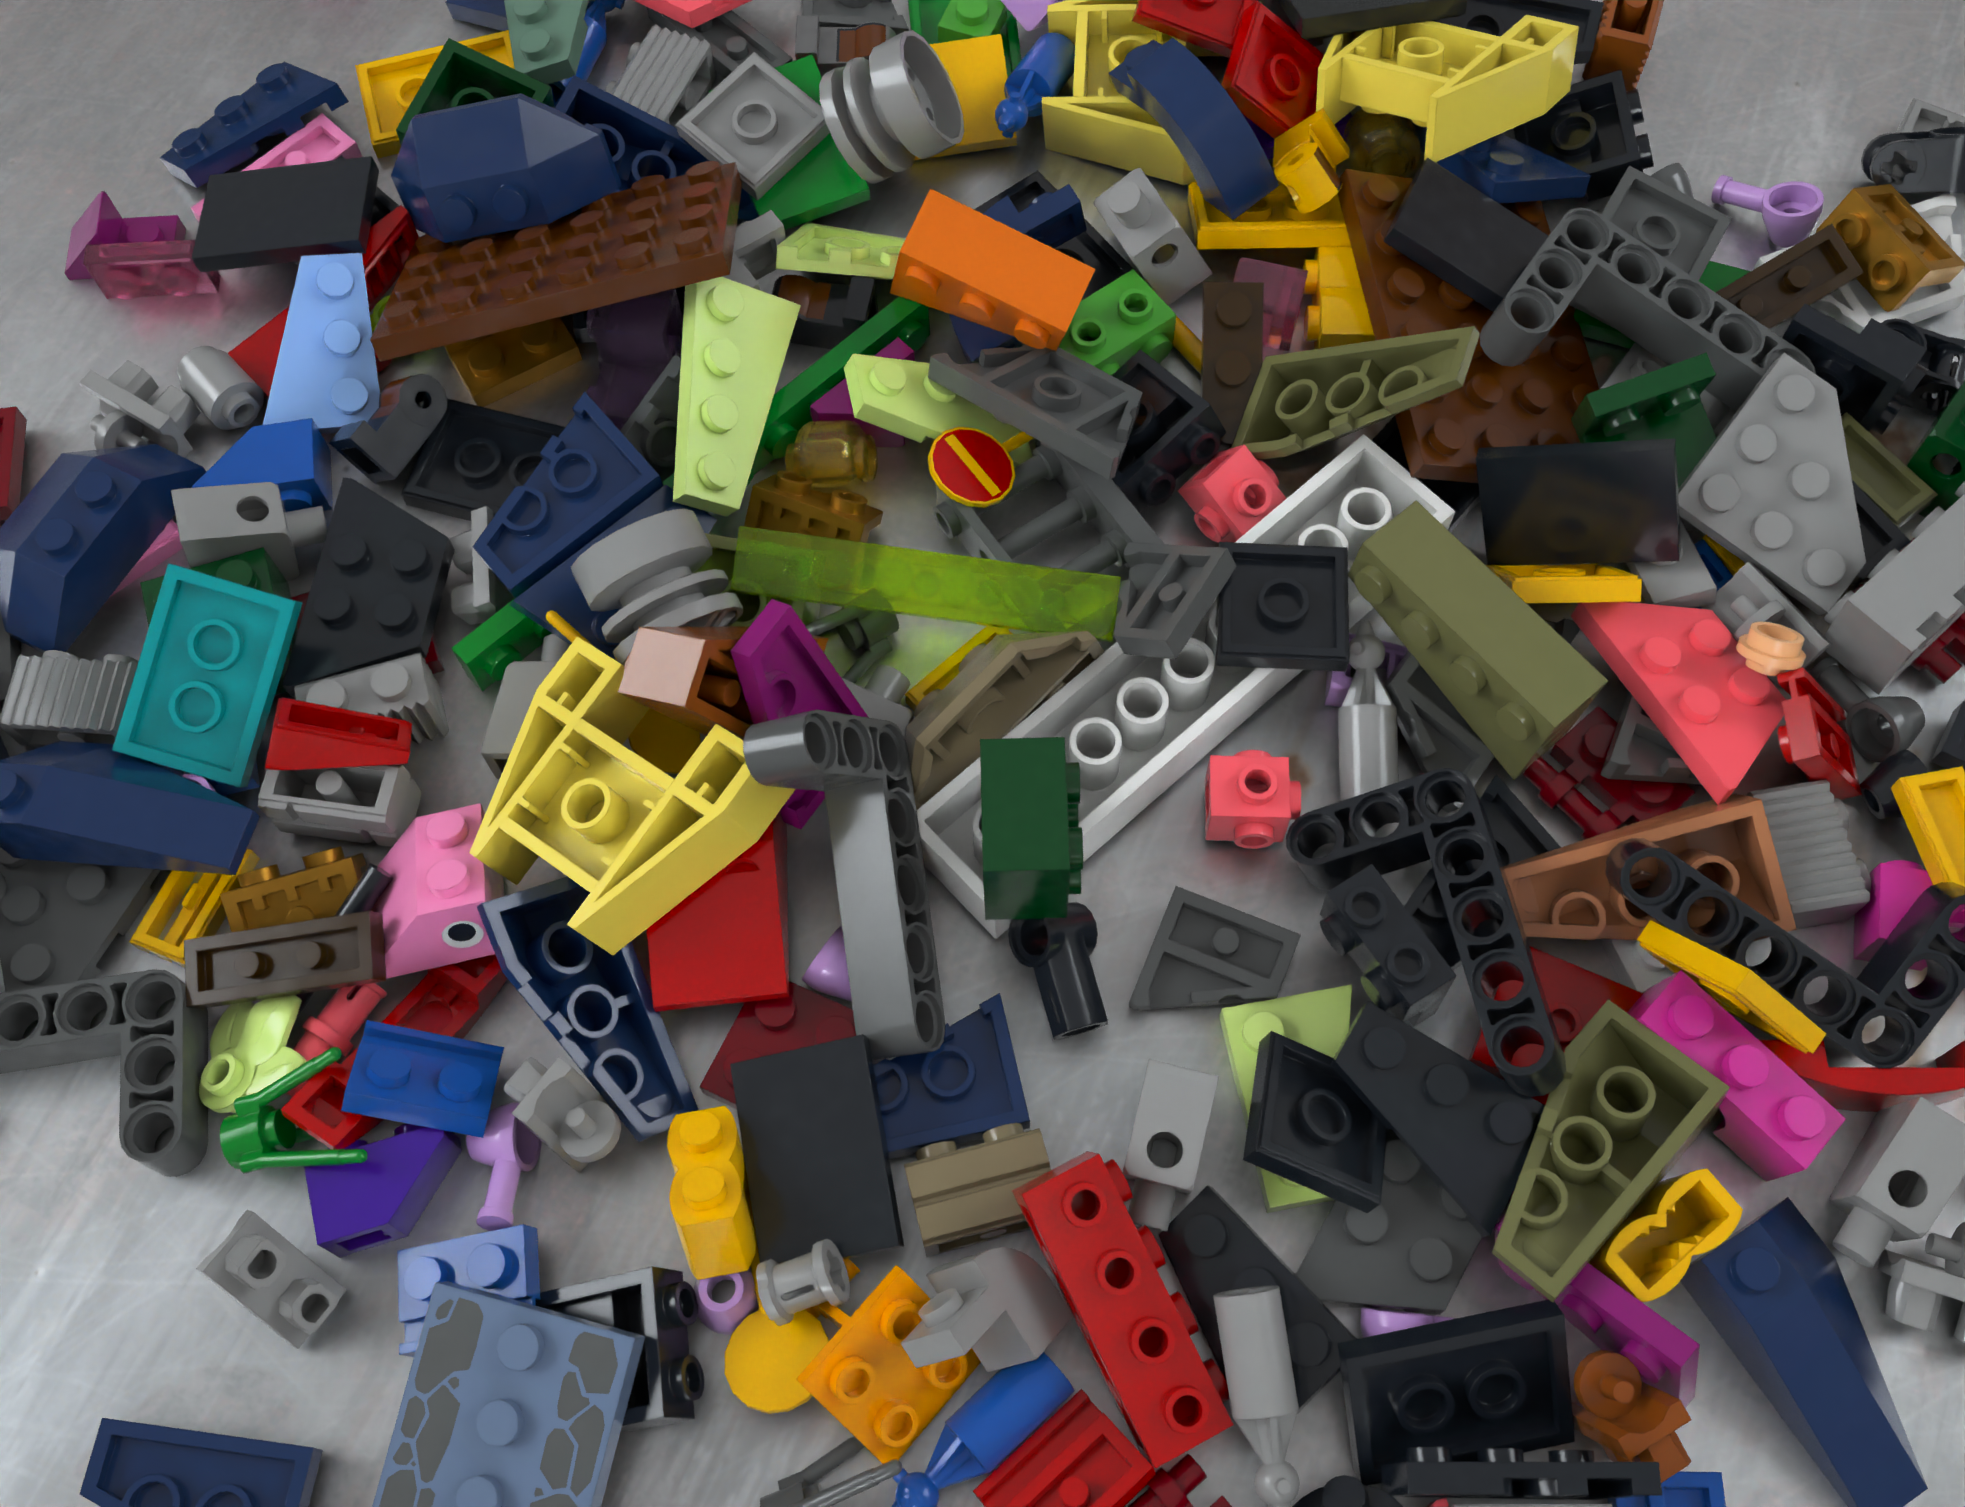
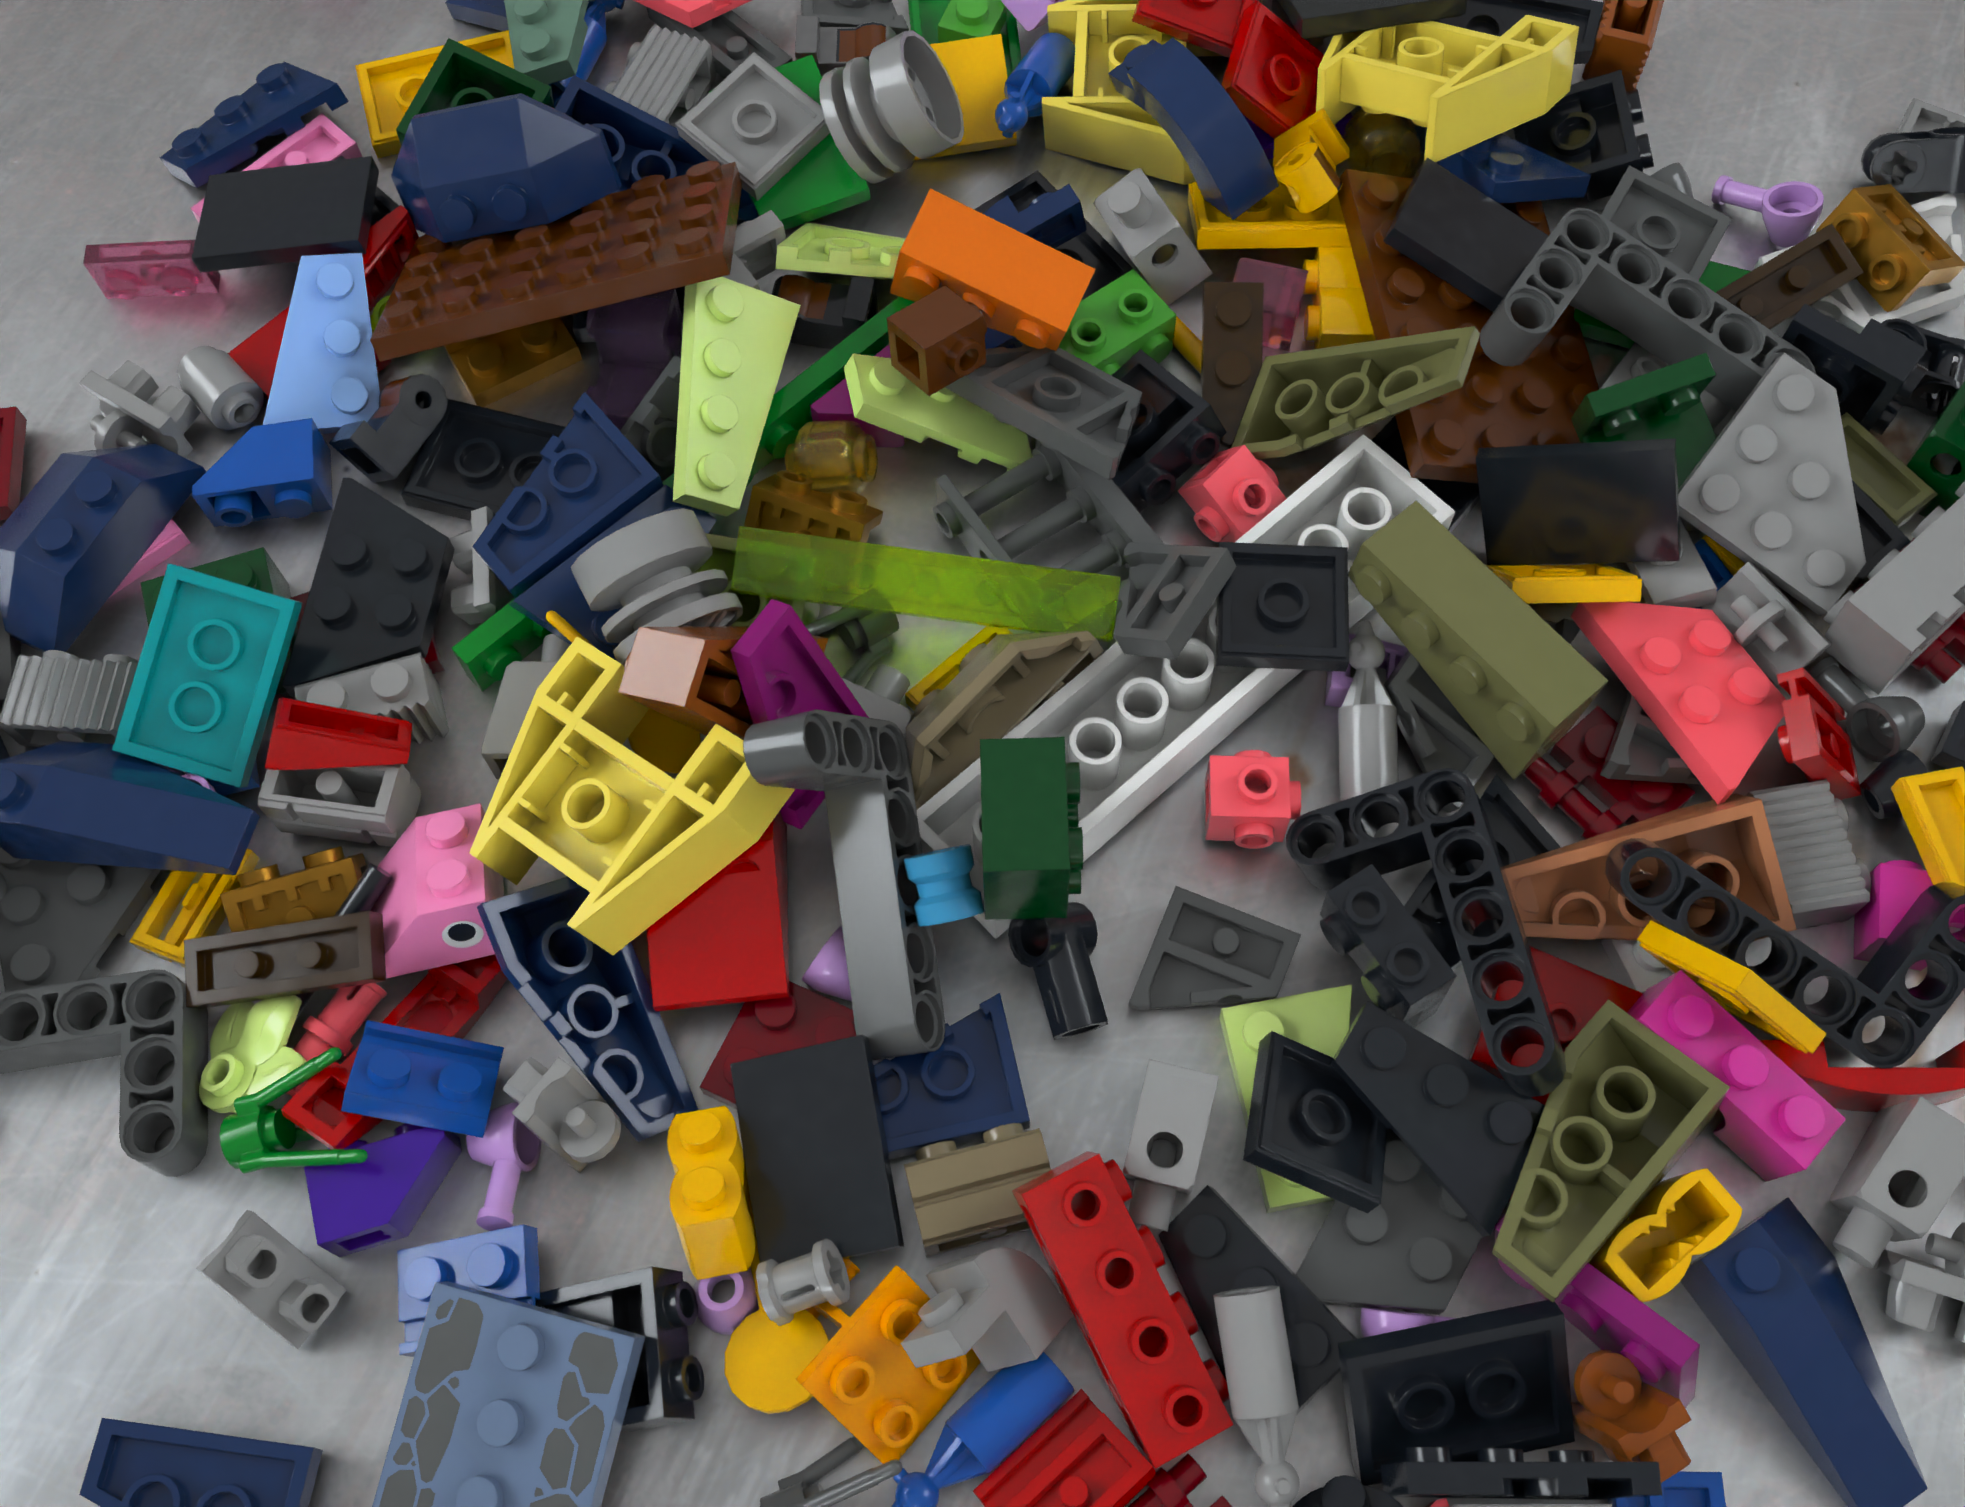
(104, 225): magenta slope -> none
(242, 518): light grey torso -> none
(937, 340): none -> reddish brown brick
(944, 885): none -> dark azure wheel
(974, 465): red piece -> none
(1771, 648): light nougat plate -> none

